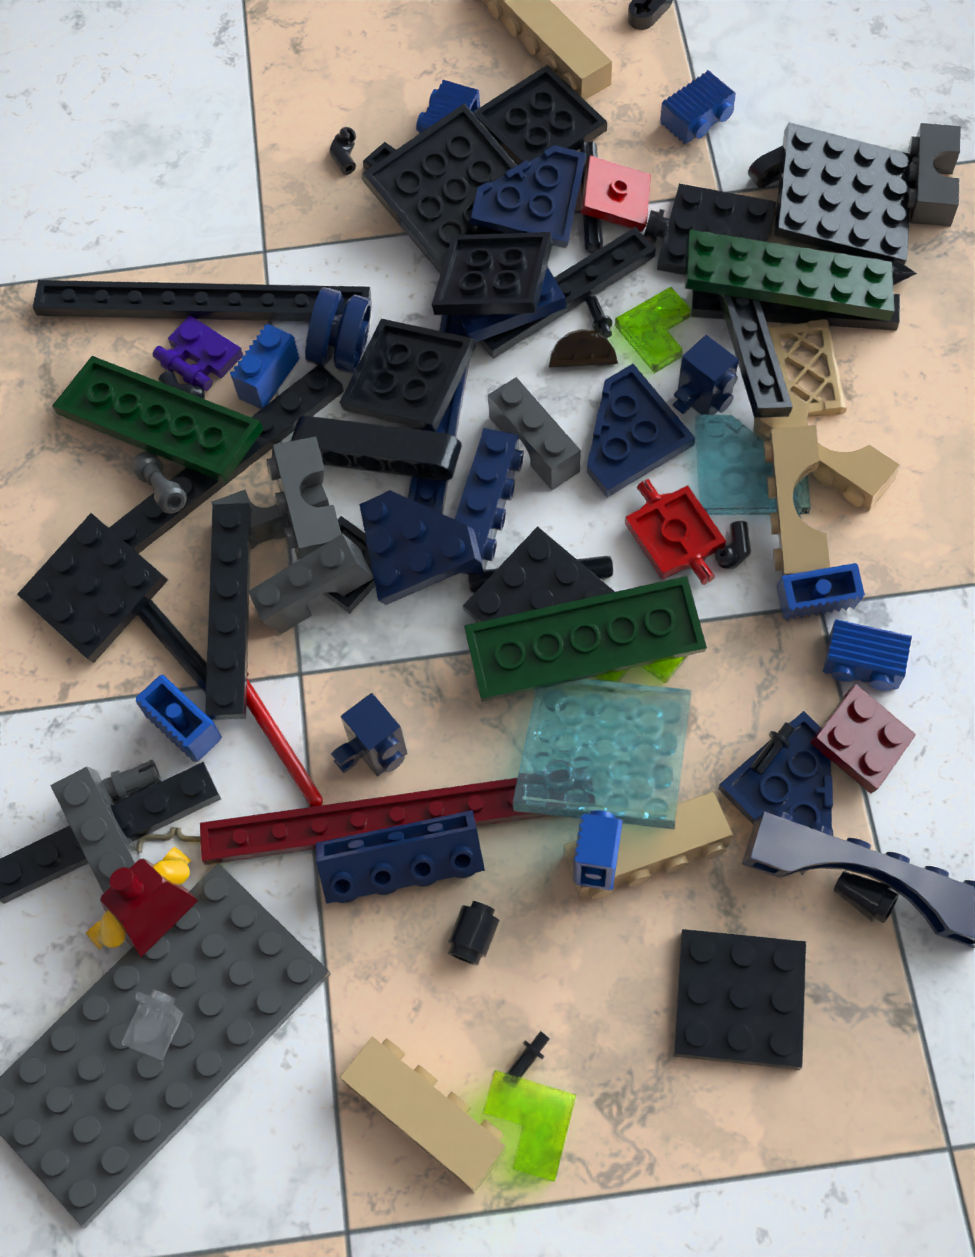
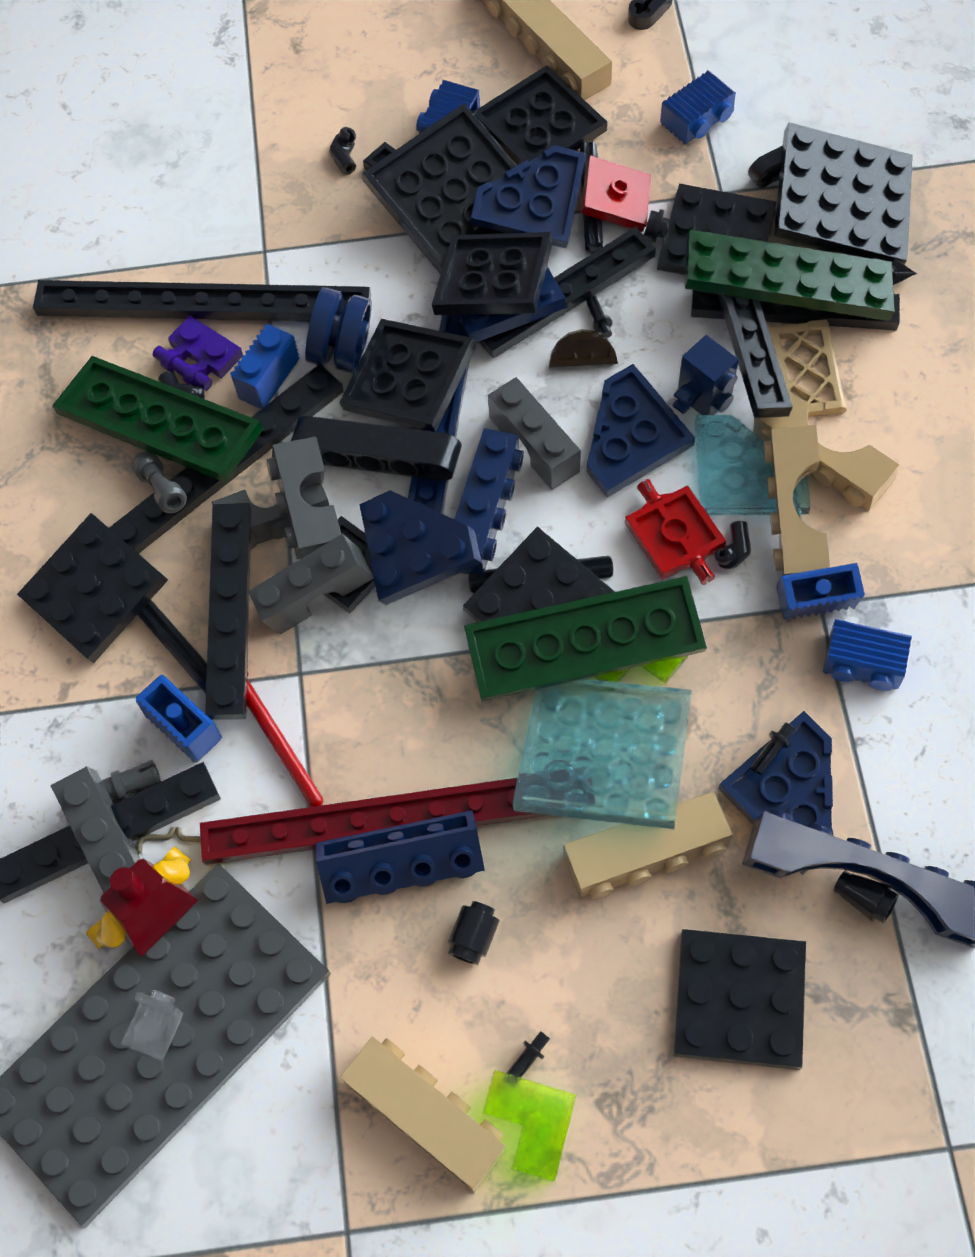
(371, 736): dark blue brick -> none
(597, 850): blue brick -> none
(647, 328): clear neon green plate -> none
(863, 739): plate -> none
(933, 196): dark grey arch -> none

